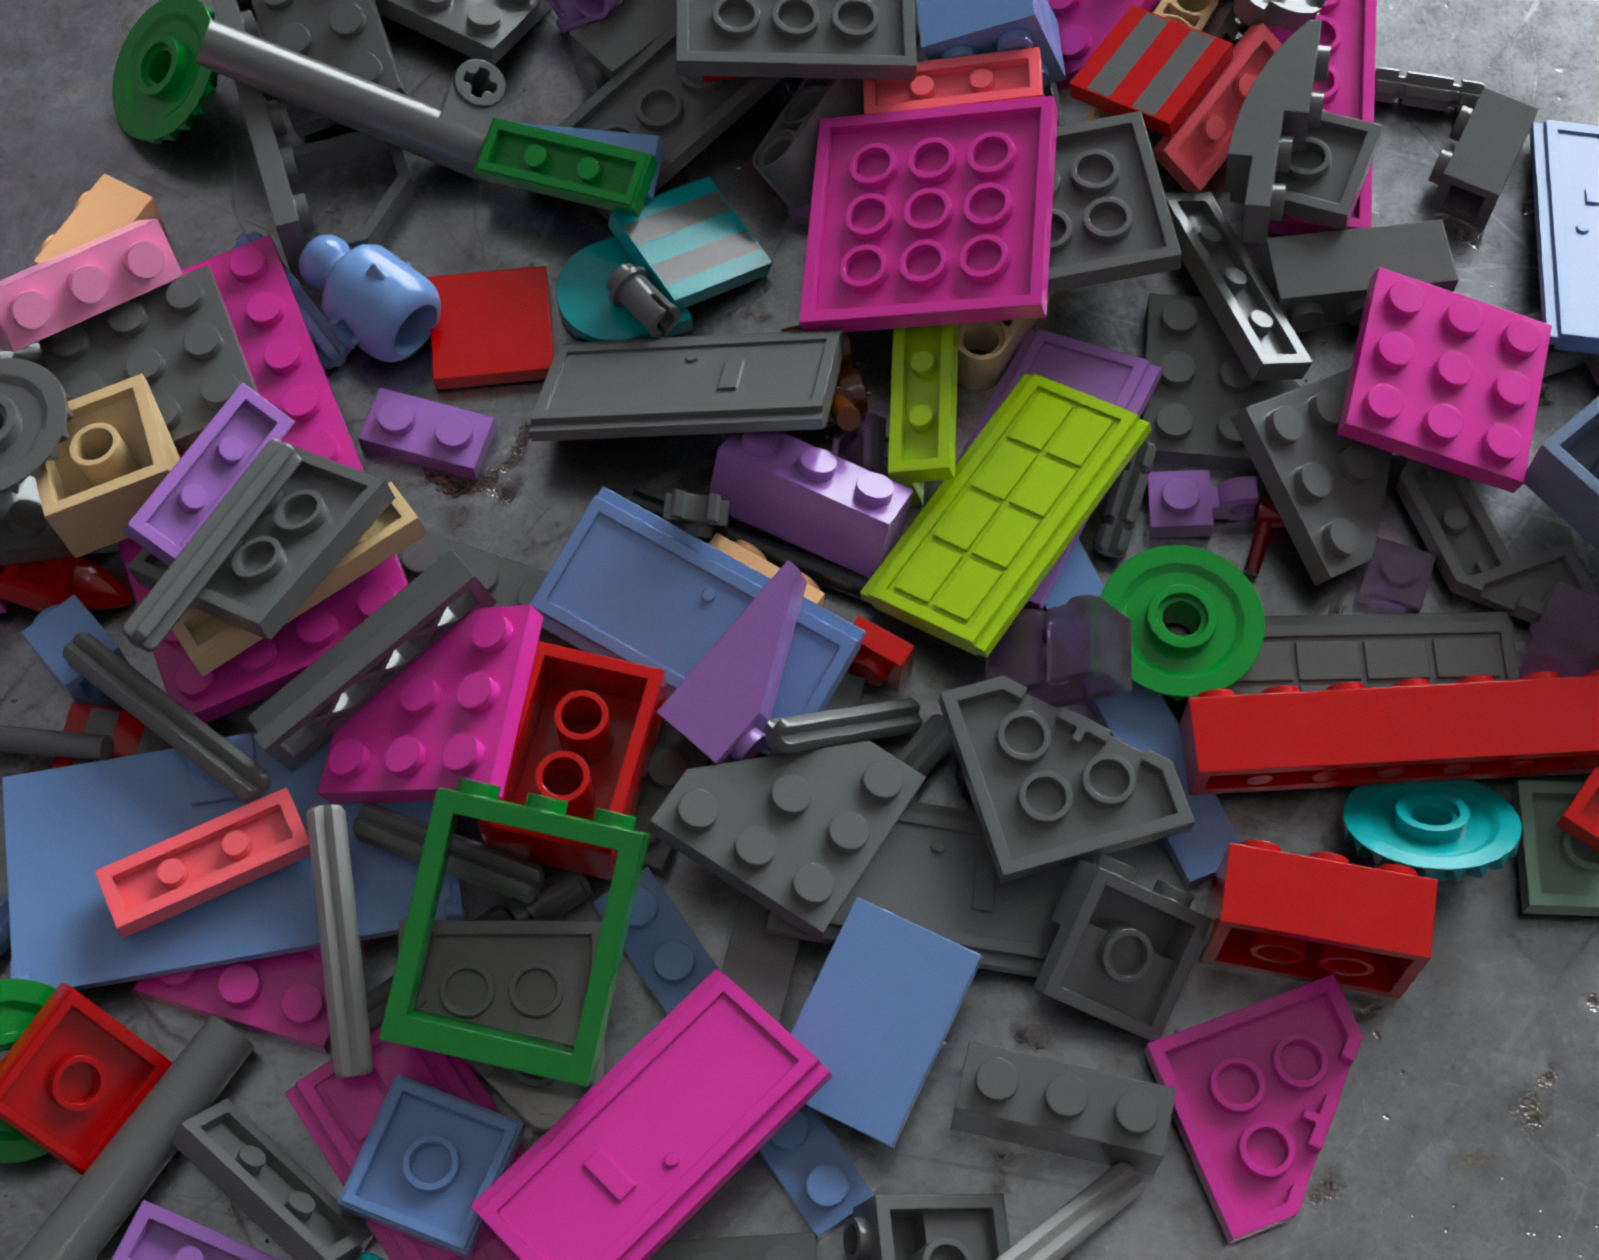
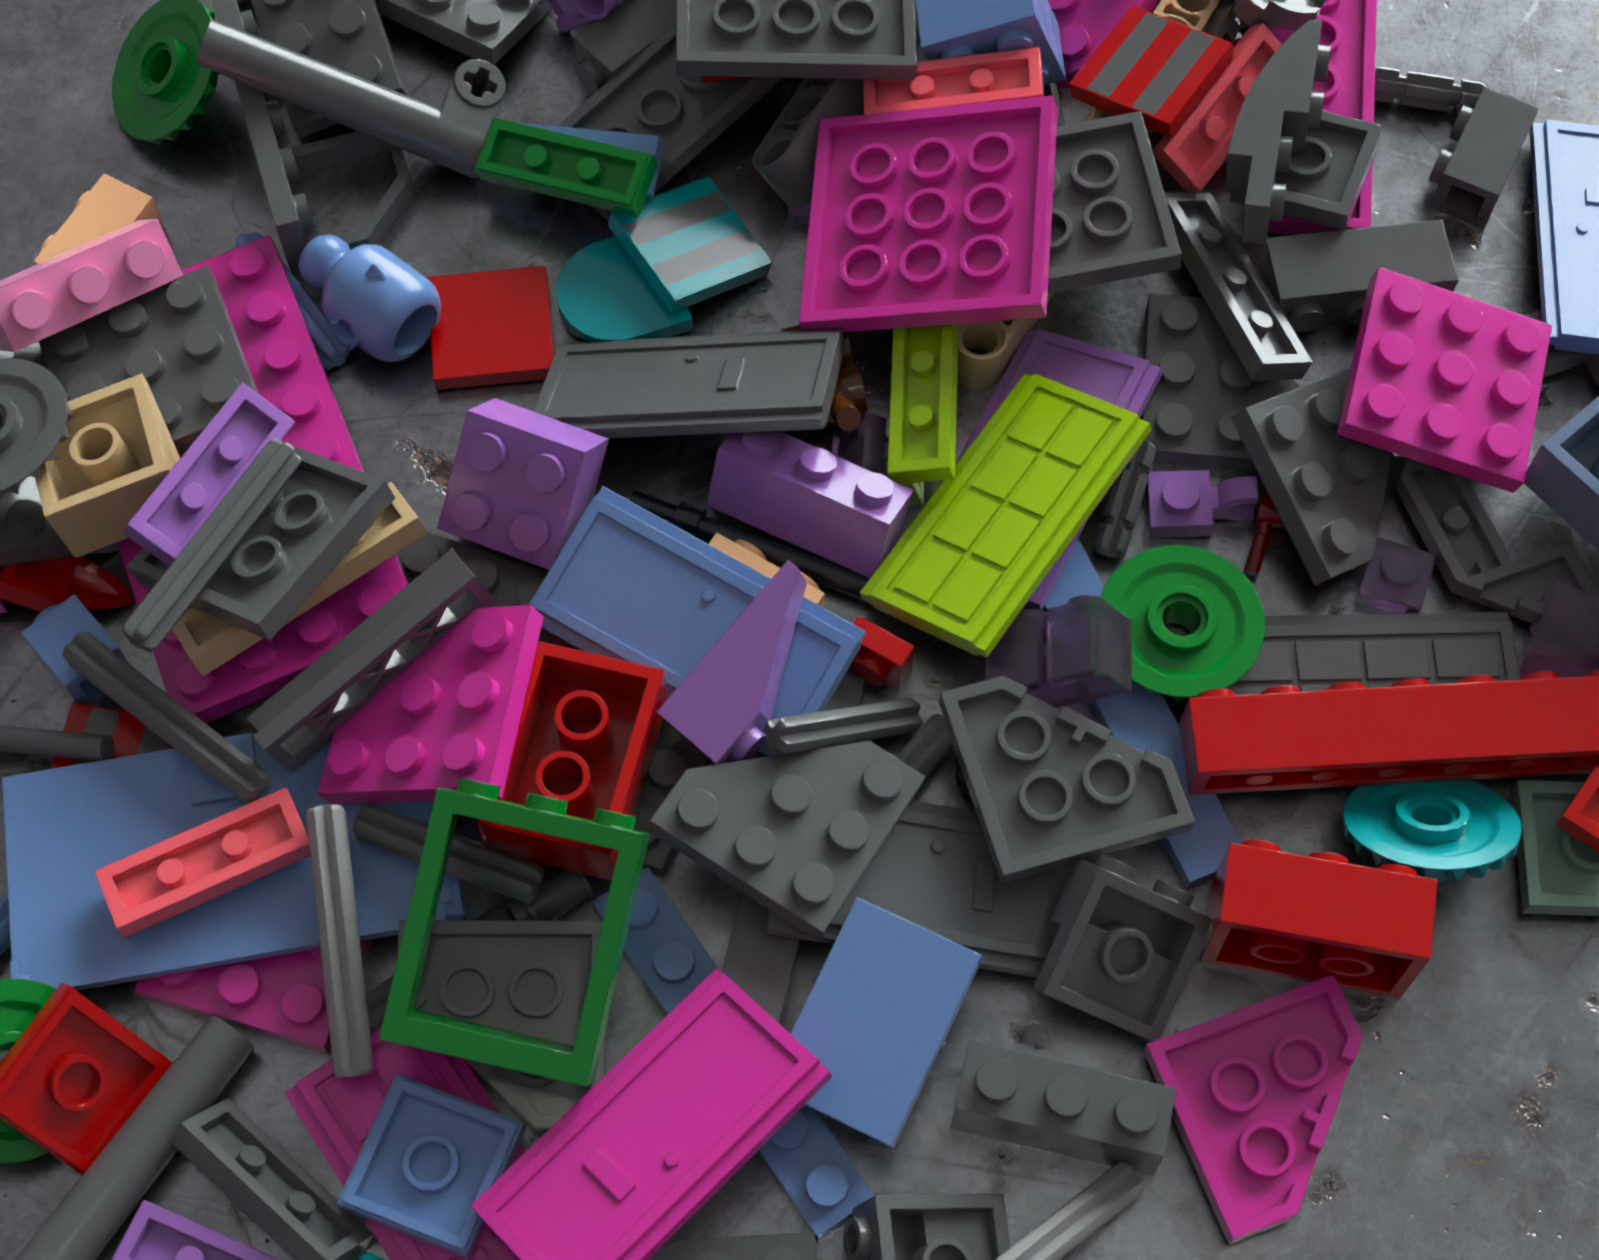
(427, 433): medium lavender plate -> none
(520, 481): none -> medium lavender brick
(631, 288): dark grey pin -> none
(697, 513): dark grey plate -> none

